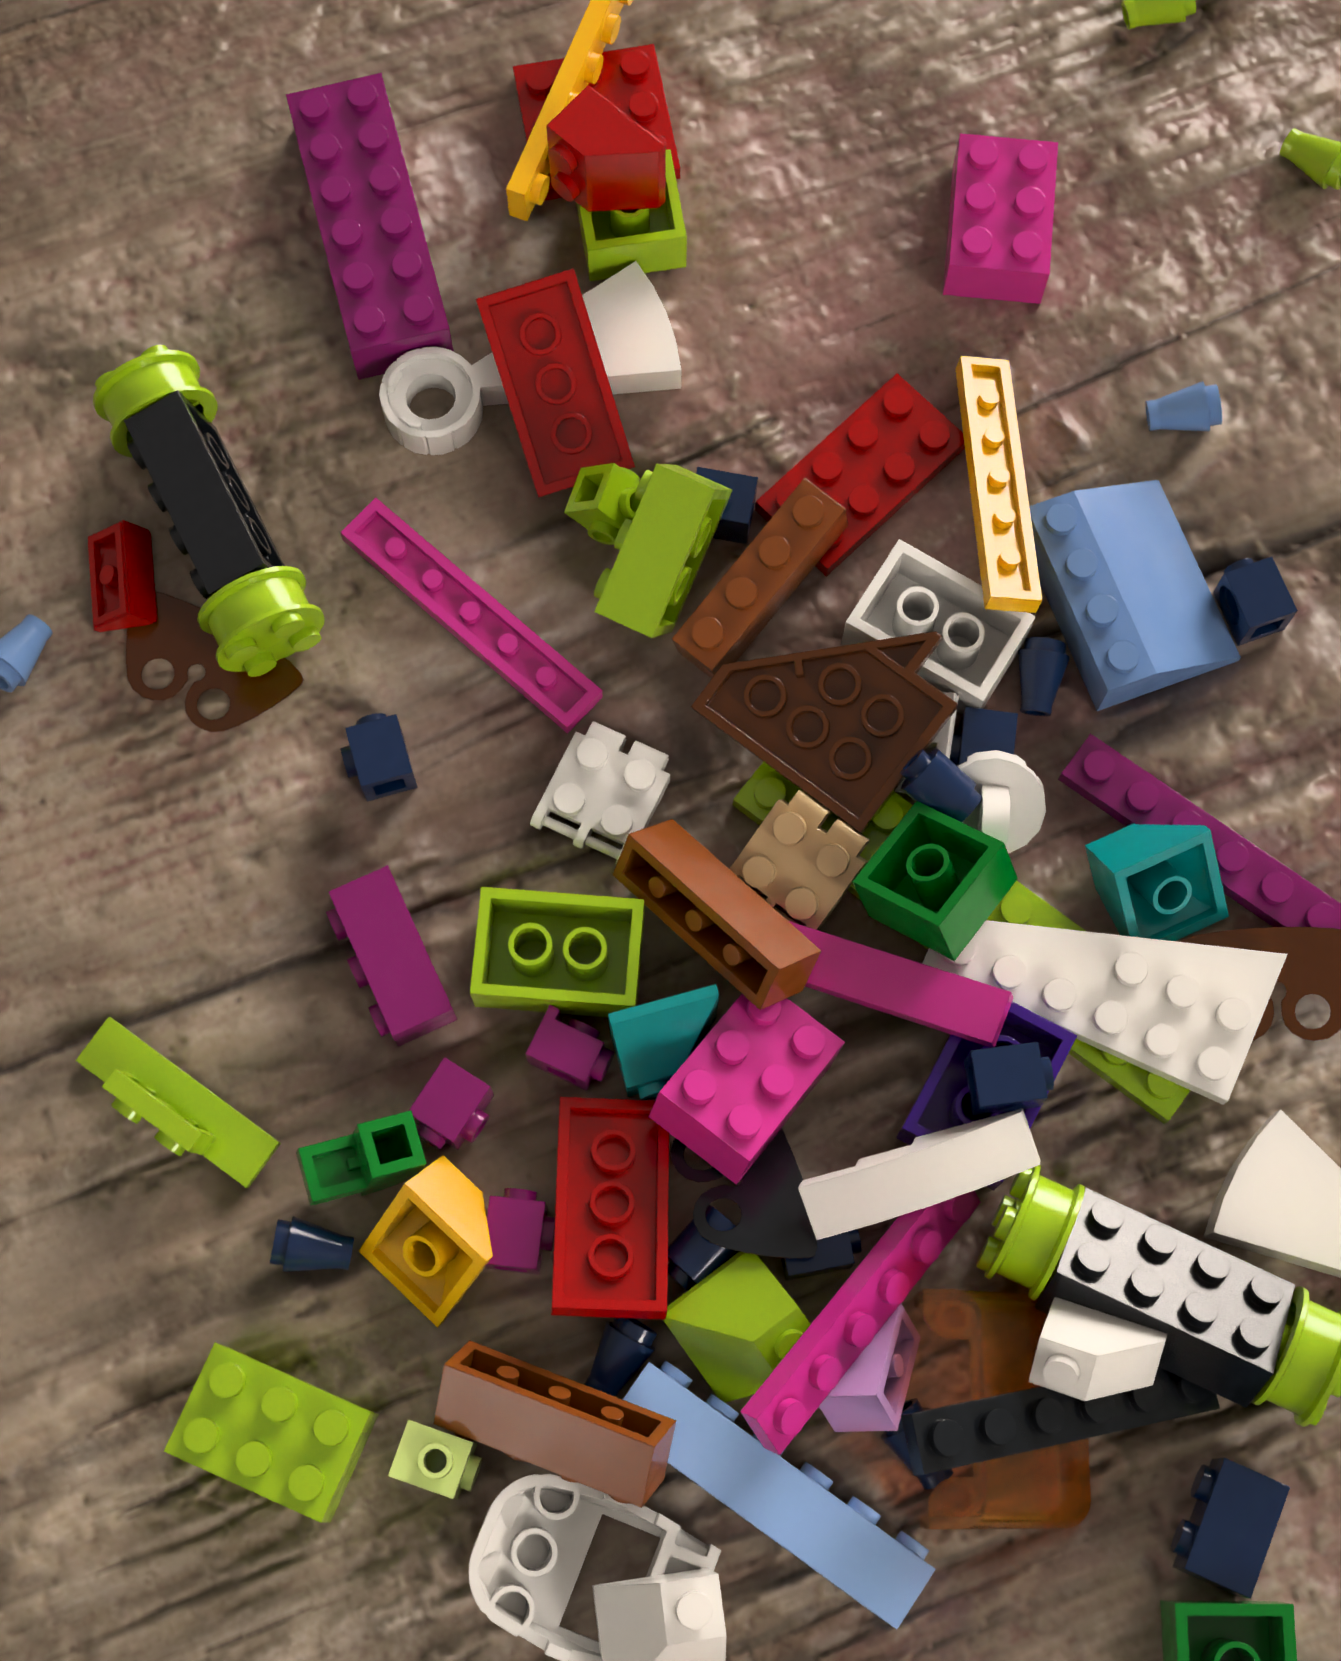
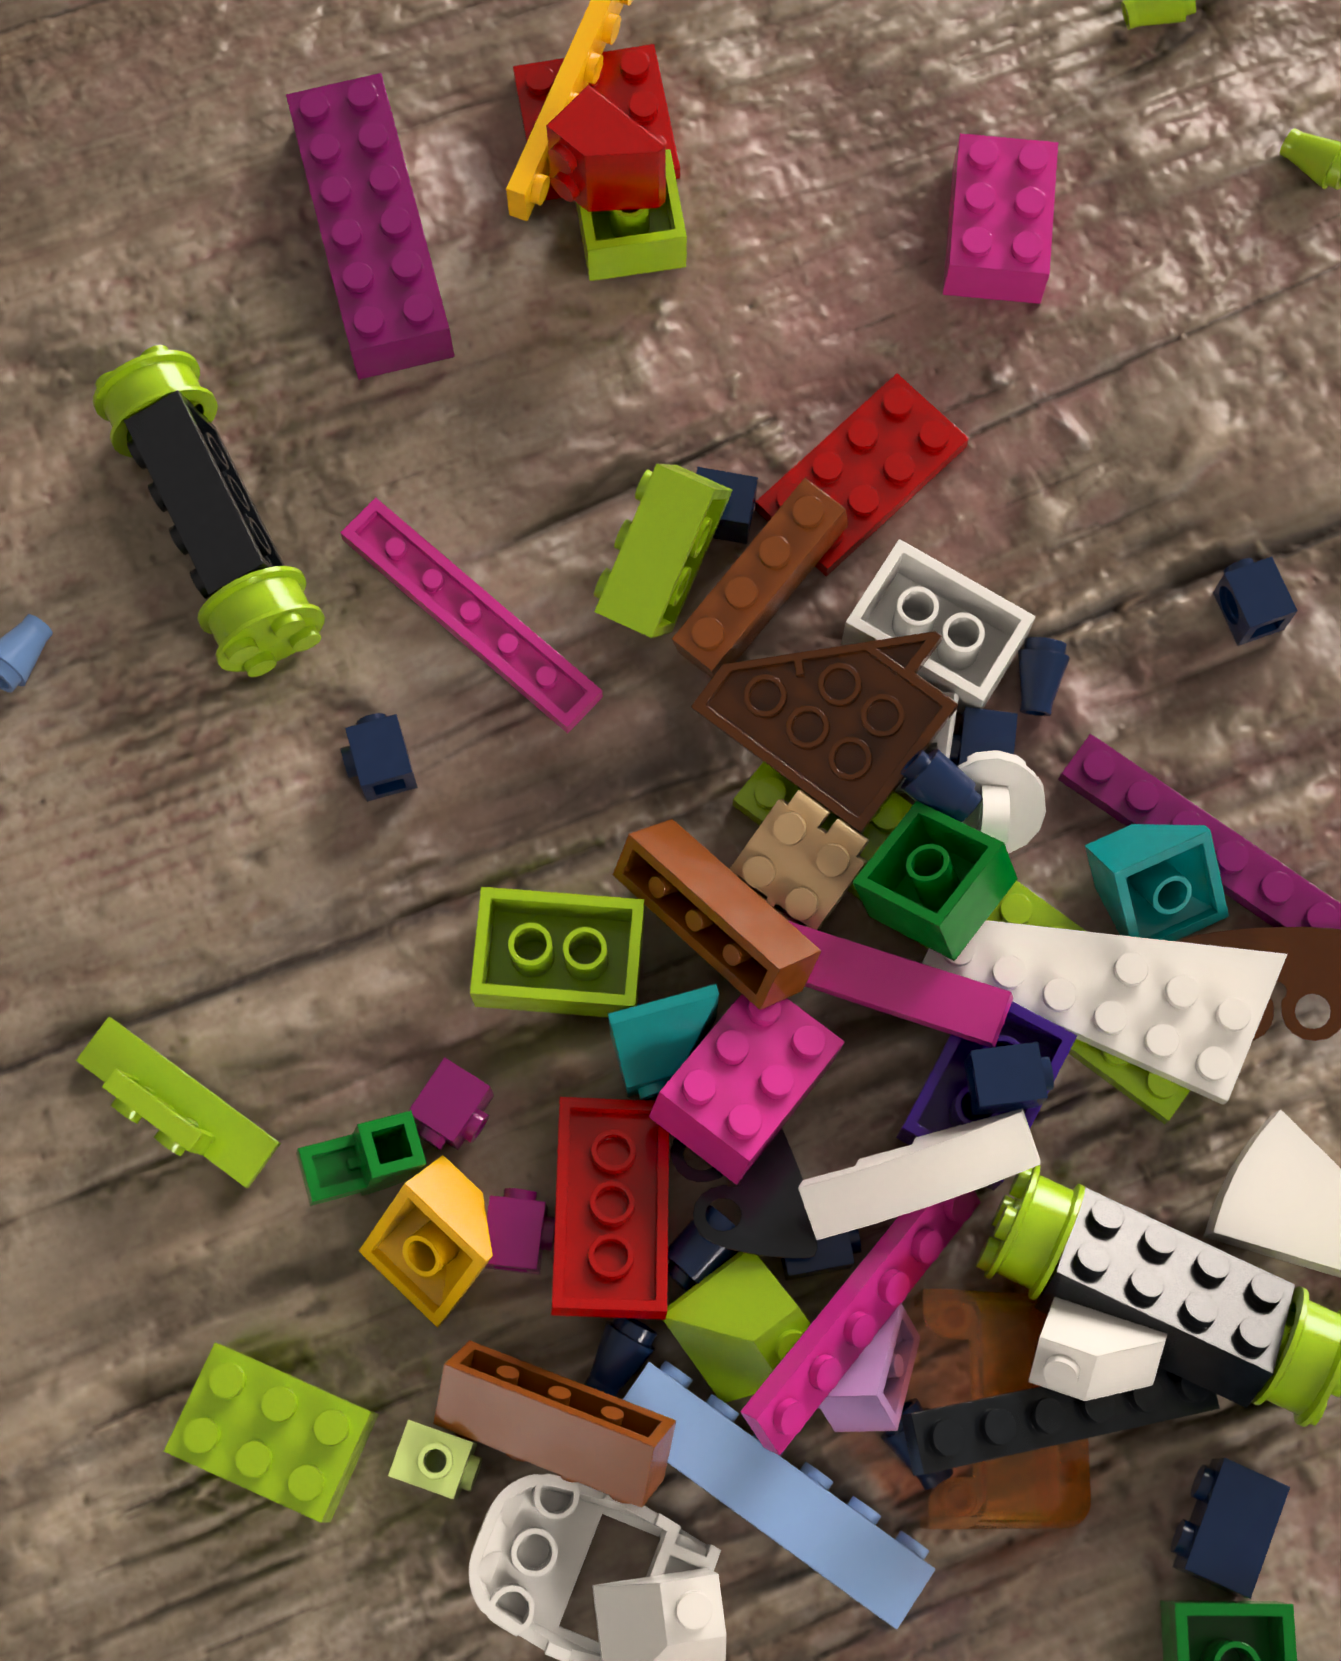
(122, 577): red slope -> none
(183, 644): reddish brown piece -> none
(307, 1246): dark blue cone -> none
(389, 957): magenta brick -> none
(554, 380): red plate -> none
(569, 1050): magenta brick -> none
(603, 500): lime brick -> none
(603, 789): white plate -> none
(630, 336): white piece -> none
(997, 485): plate -> none
(1127, 591): medium blue slope -> none
(1187, 409): medium blue cone -> none

